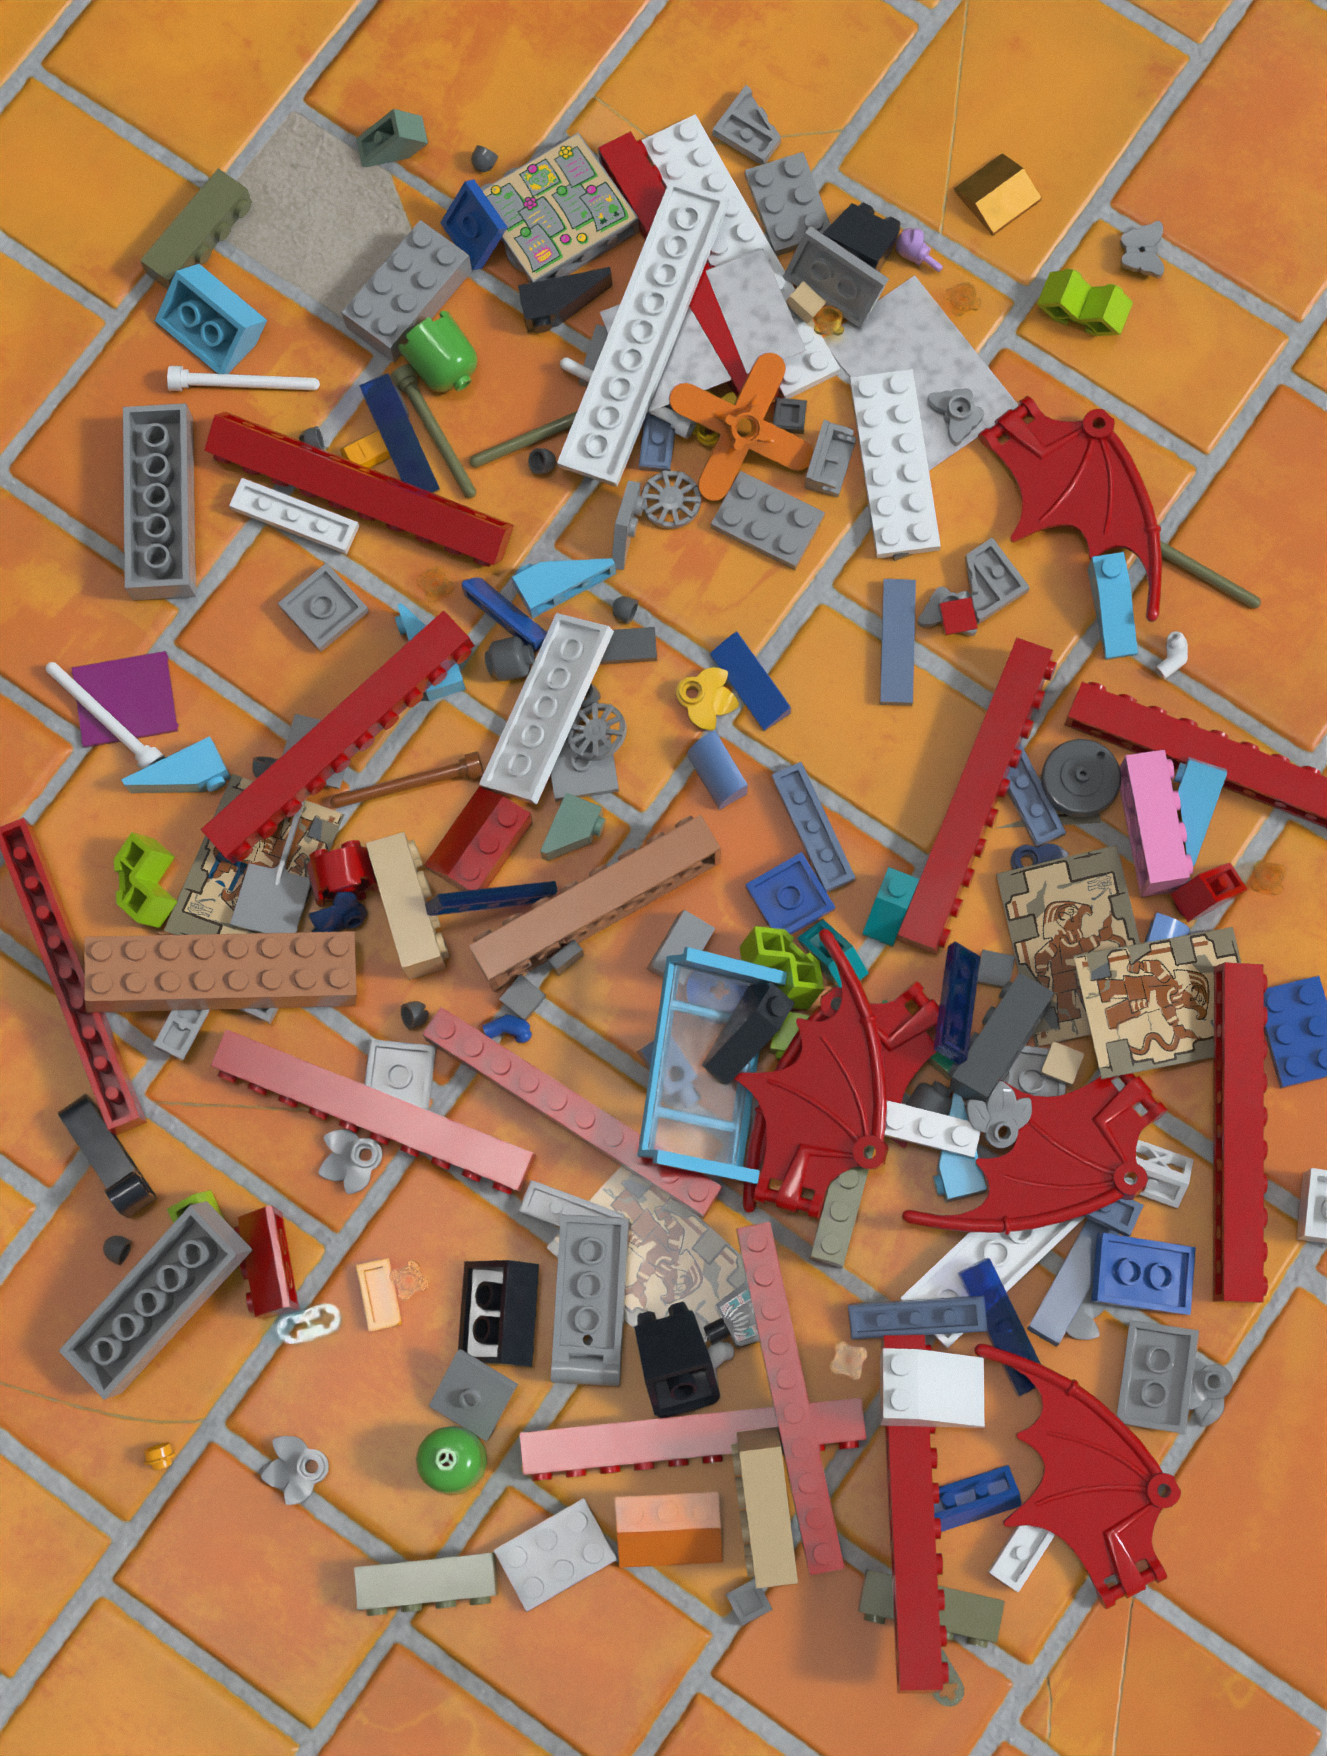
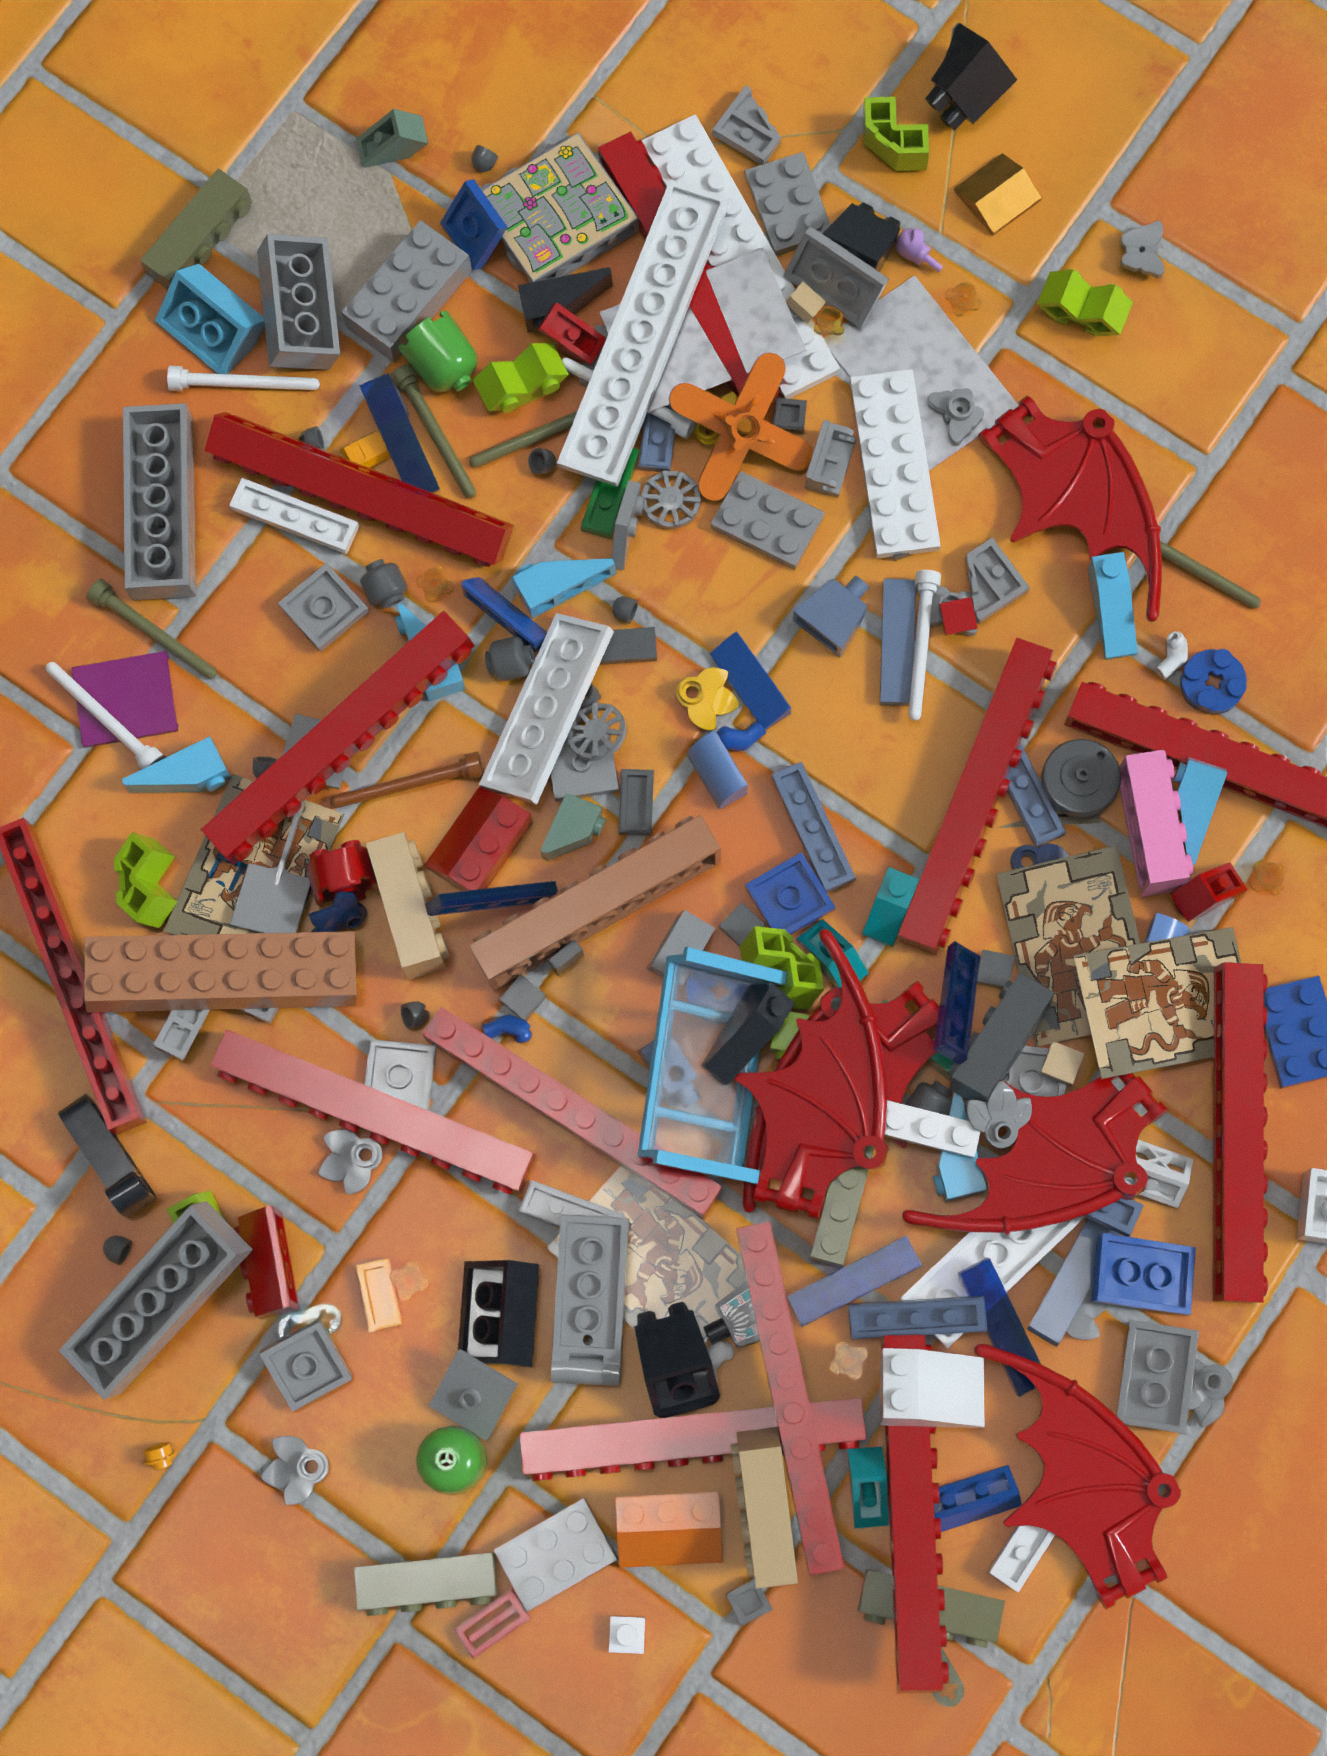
(102, 595): none -> olive piece
(298, 302): none -> light grey brick
(306, 1364): none -> light grey plate
(383, 584): none -> dark grey head
(517, 382): none -> lime brick
(517, 1606): none -> tile
(571, 334): none -> red slope
(606, 502): none -> green tile
(627, 1634): none -> white plate
(636, 802): none -> dark grey tile
(739, 739): none -> blue arm
(740, 923): none -> dark grey tile
(833, 613): none -> sand blue torso
(854, 1281): none -> clear blue tile
(868, 1487): none -> teal slope
(898, 145): none -> lime brick
(927, 584): none -> white piece
(968, 78): none -> black hips
(1207, 698): none -> blue plate

